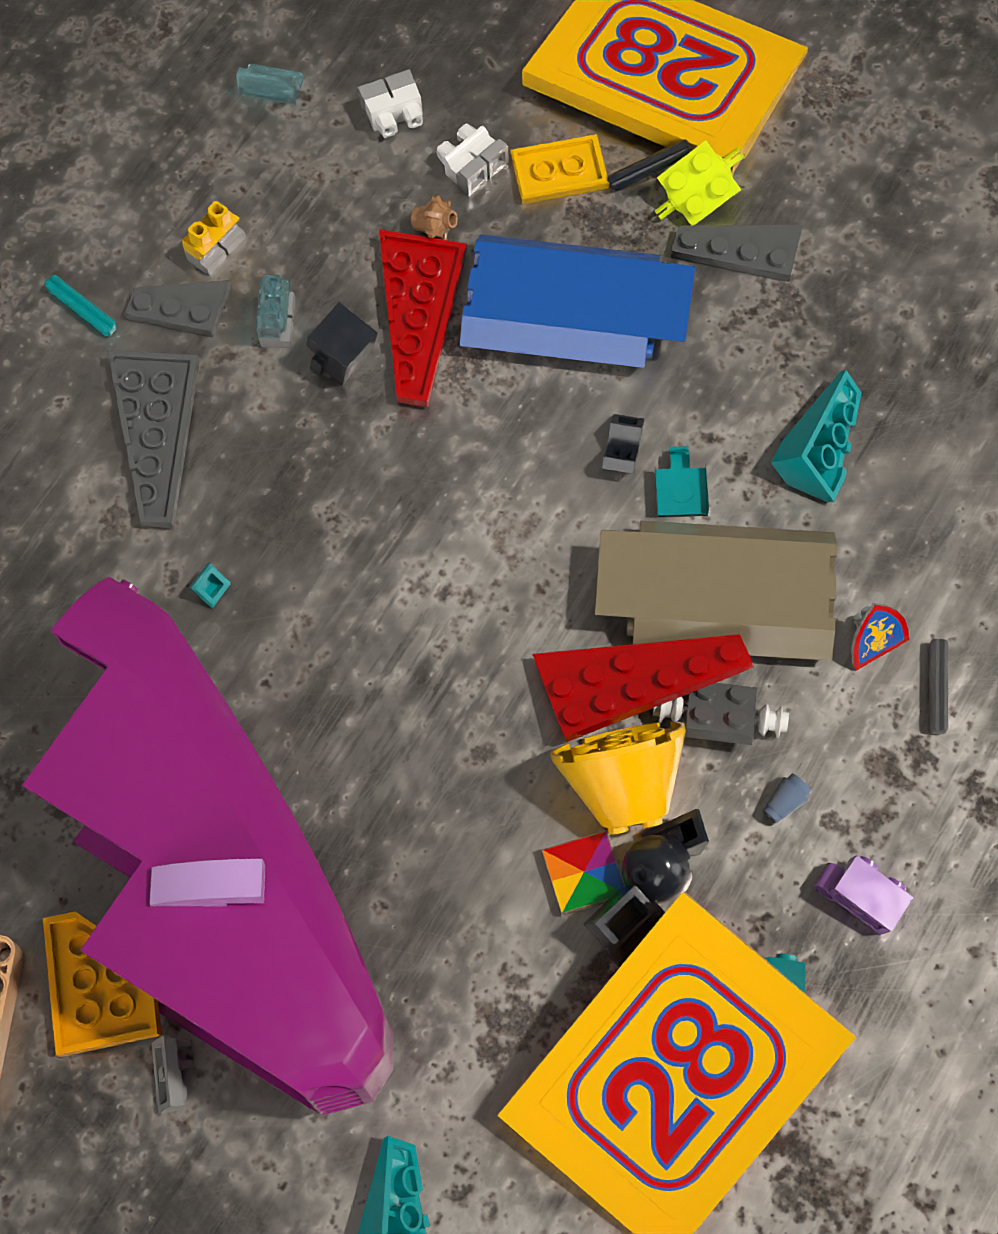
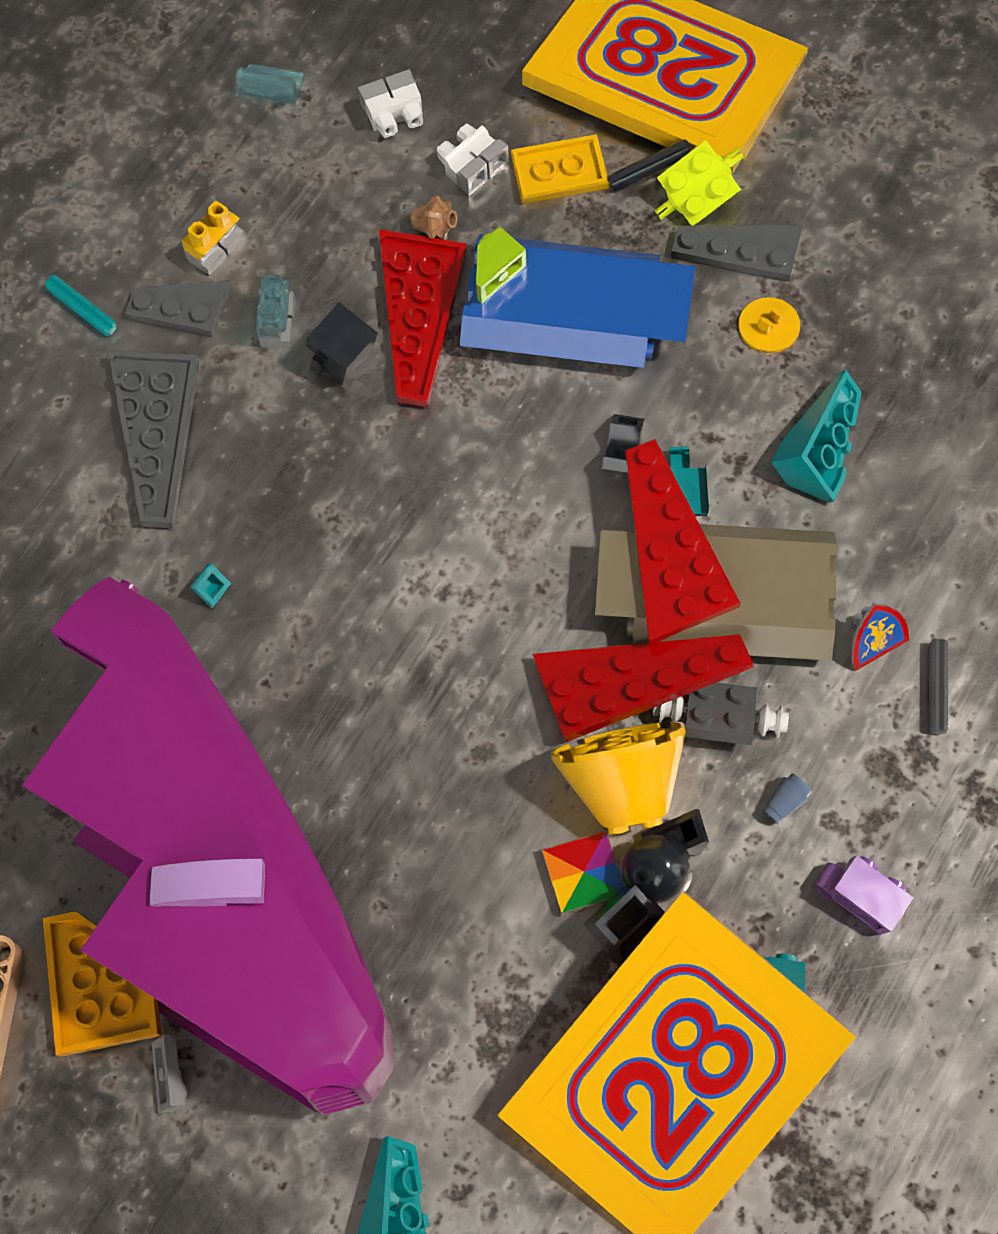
(497, 262): none -> lime slope
(675, 560): none -> red wing
(769, 325): none -> yellow piece

